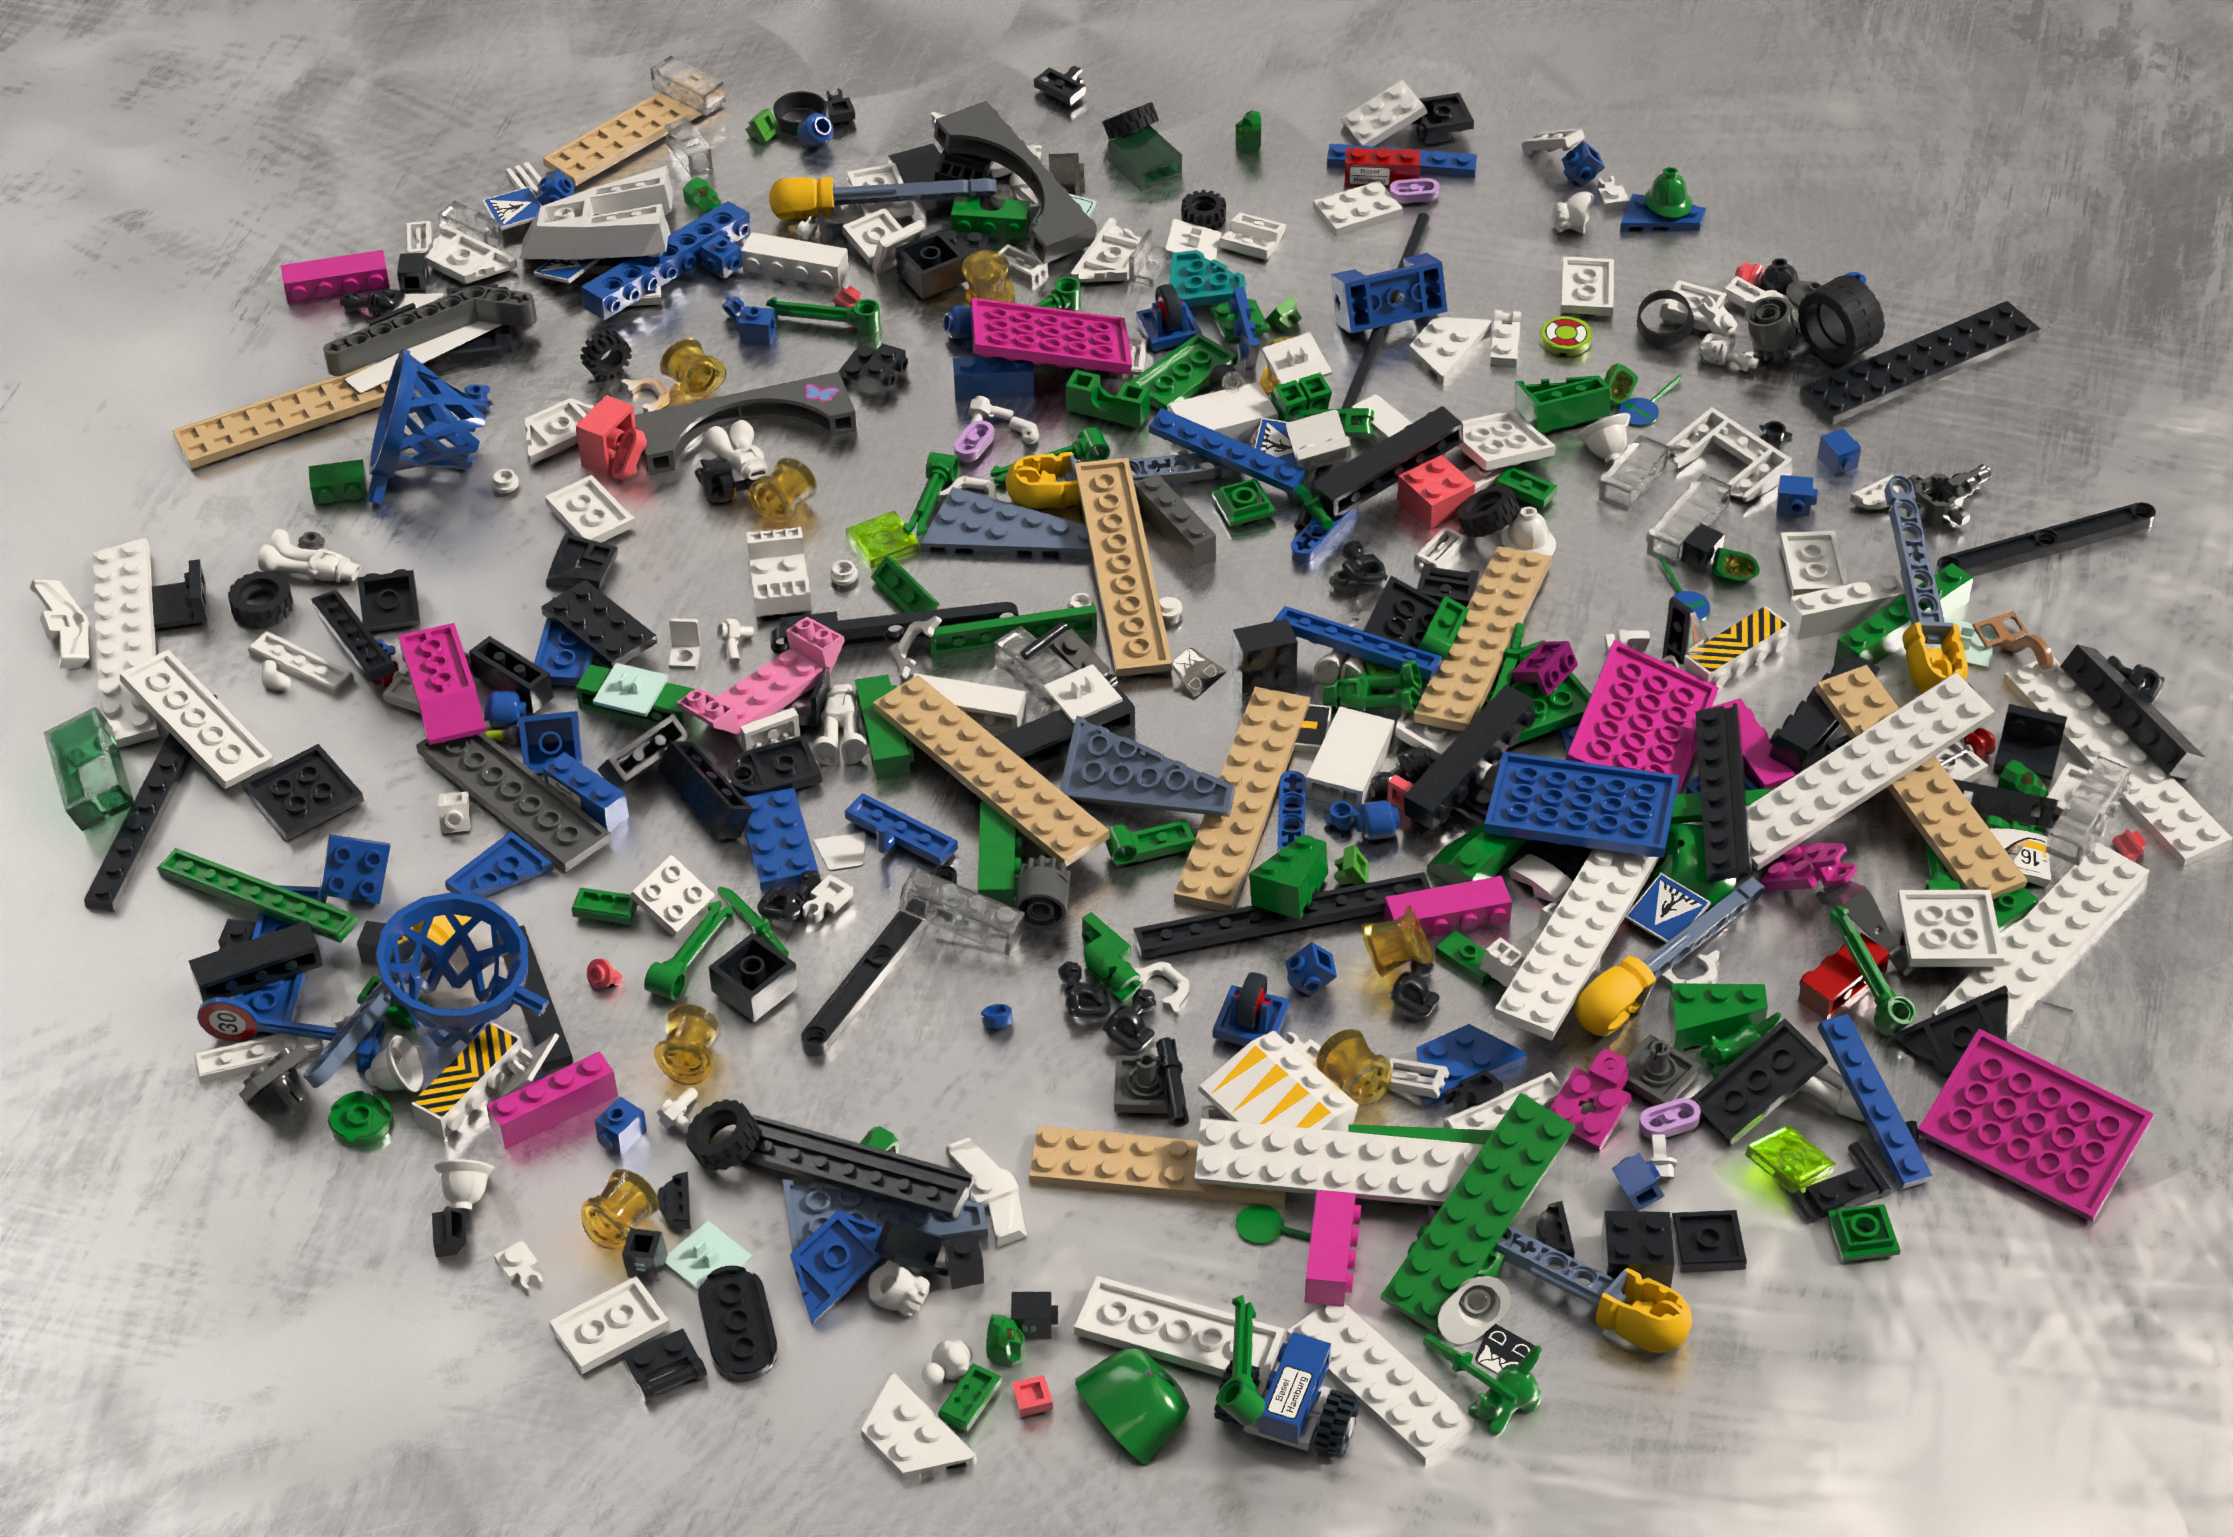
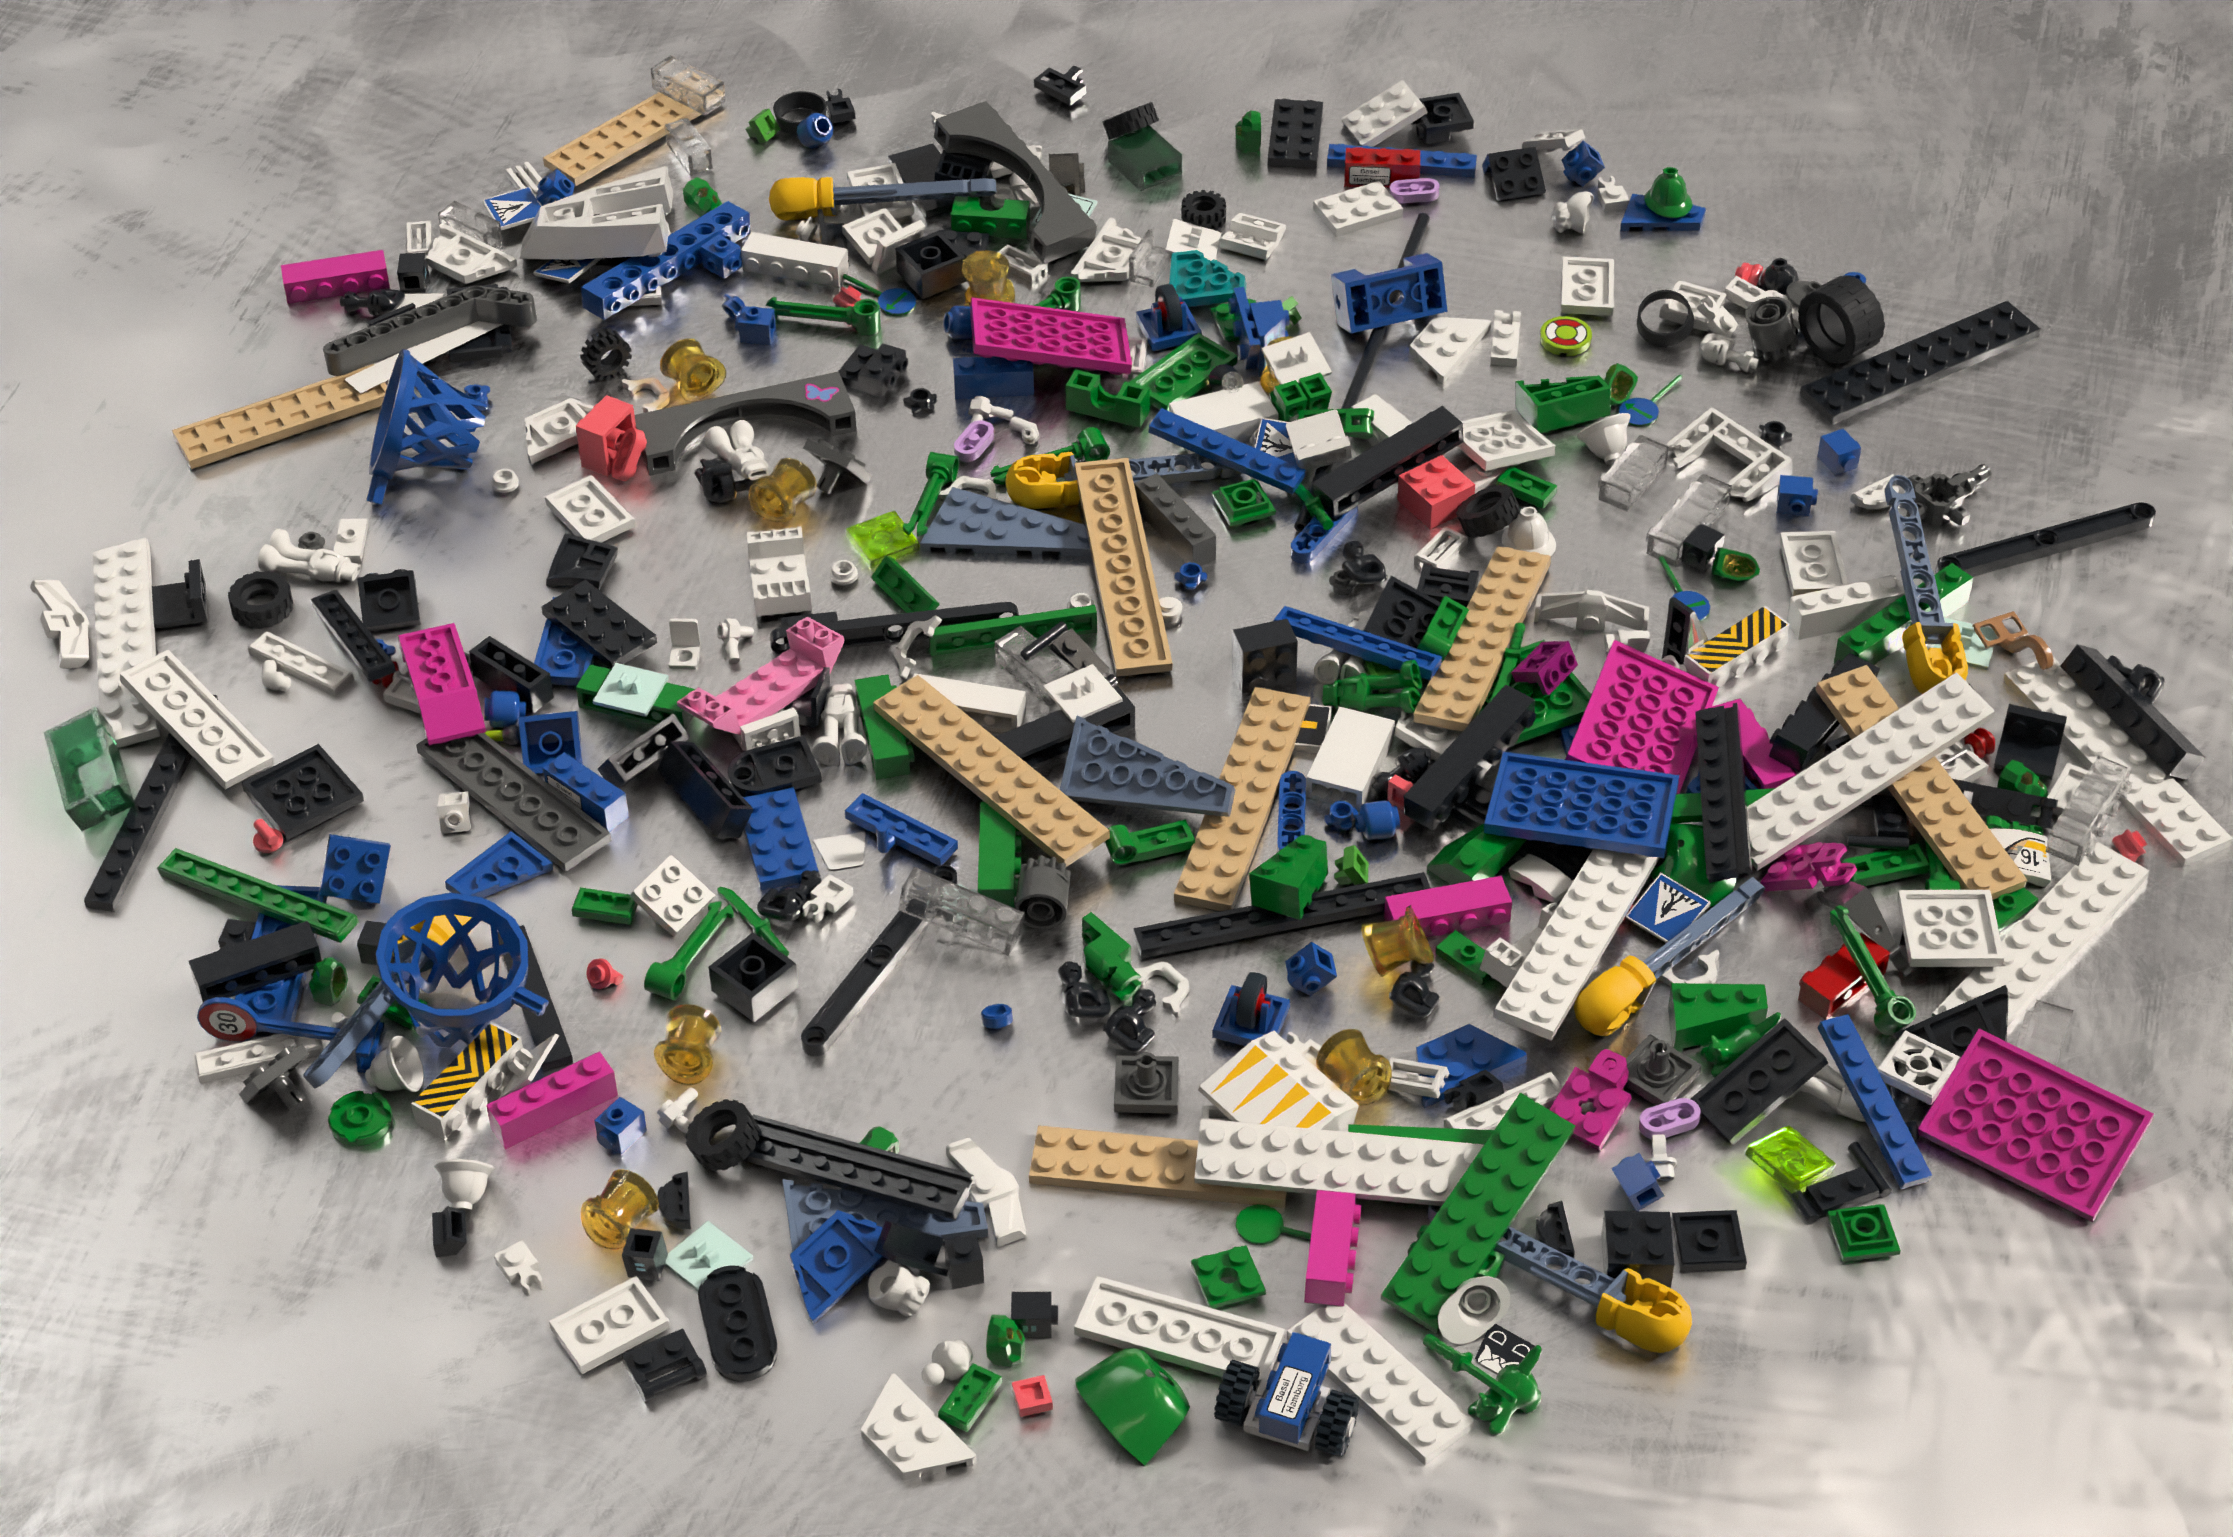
(266, 838): none -> coral plate
(328, 981): none -> green rock
(338, 482): green brick -> none
(351, 538): none -> white plate
(836, 463): none -> dark grey plate
(892, 301): none -> blue piece
(920, 400): none -> black plate
(1170, 1070): black pin -> none
(1190, 575): none -> blue plate
(1196, 671): sticker -> none
(1230, 1263): none -> green piece
(1240, 1393): green piece -> none
(1270, 324): none -> blue slope
(1295, 133): none -> black plate
(1515, 173): none -> black bracket
(1591, 610): none -> white plate
(1888, 865): none -> green plate
(1889, 825): none -> black plate
(1915, 1076): none -> white piece

